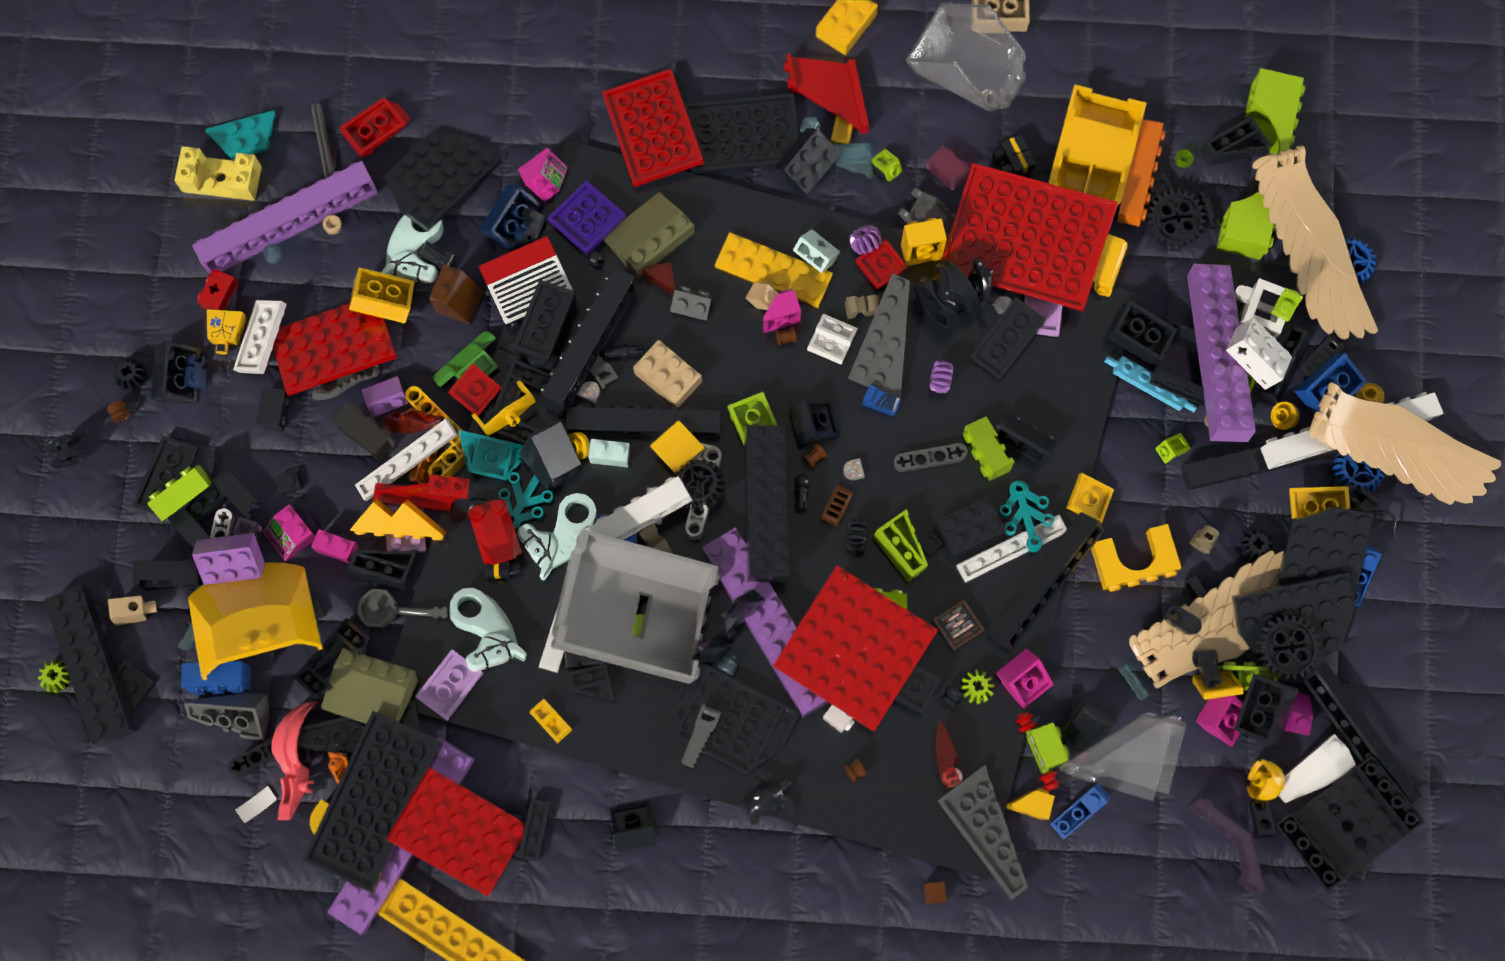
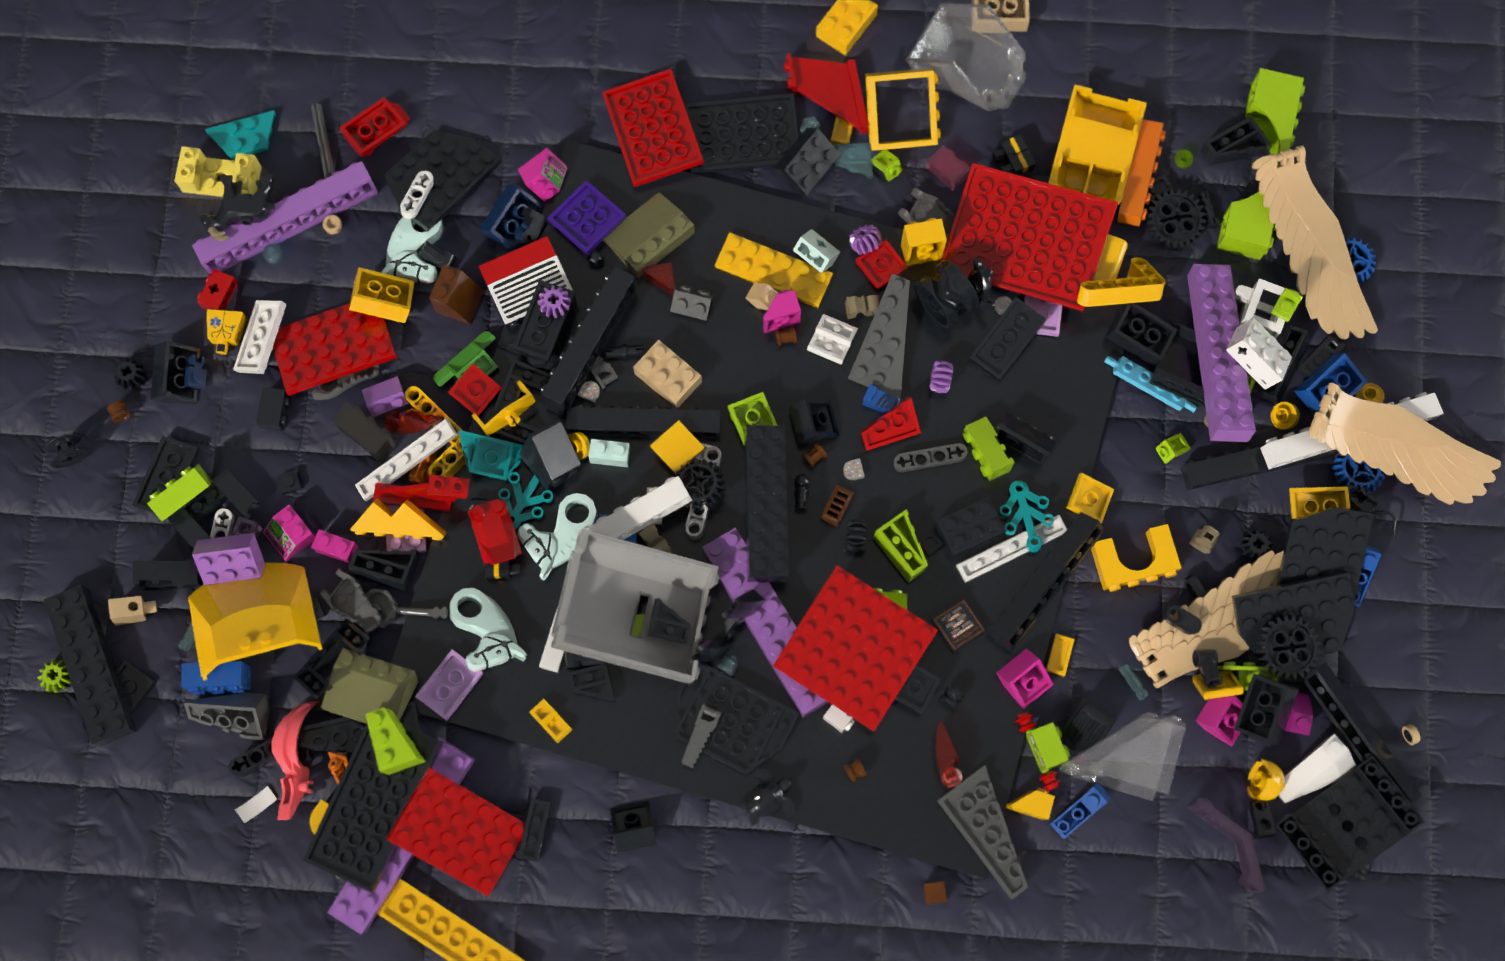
(239, 207): none -> black animal
(351, 602): none -> dark grey animal
(391, 743): none -> lime wedge
(416, 187): none -> white beam
(547, 300): none -> medium lavender gear
(667, 624): none -> black wing
(871, 78): none -> yellow window
(892, 426): none -> red wing
(983, 685): lime gear -> none
(1060, 655): none -> yellow tile
(1142, 285): none -> yellow beam
(1411, 734): none -> tan tile

